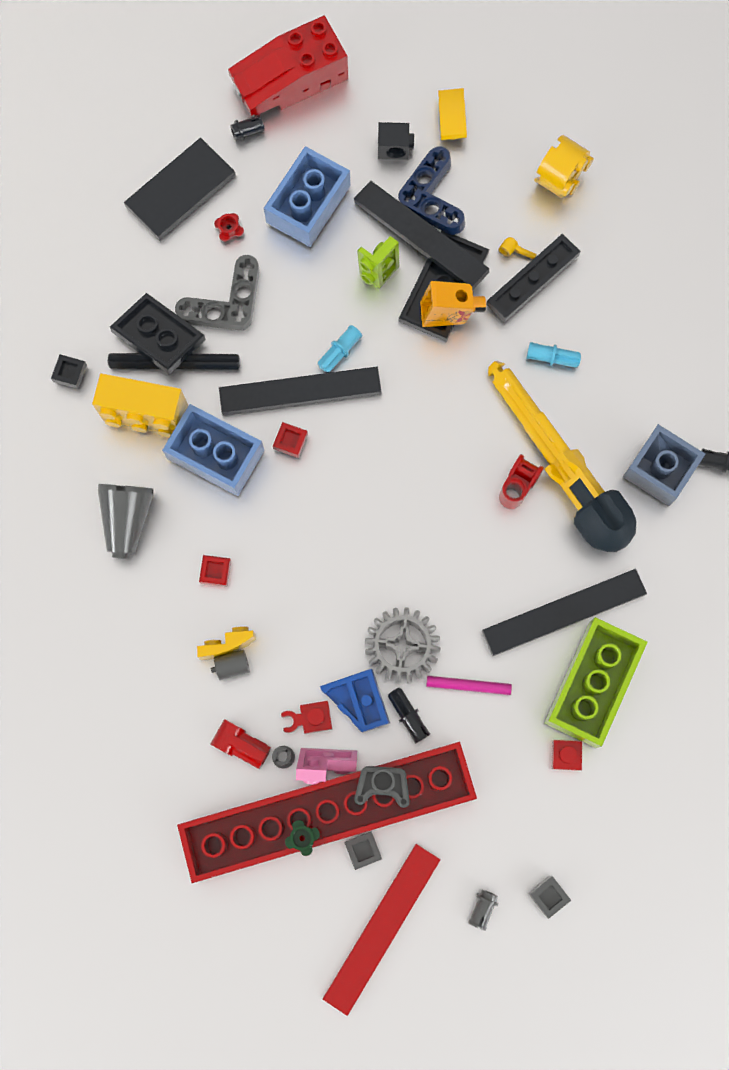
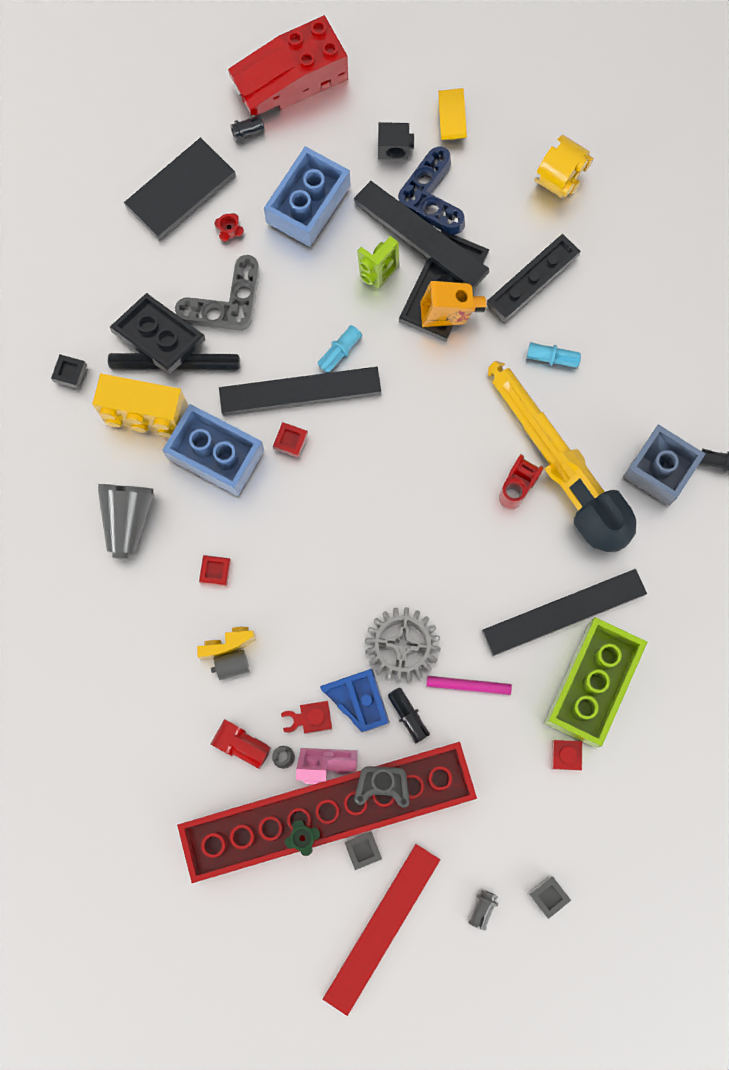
(511, 245): yellow hand -> none

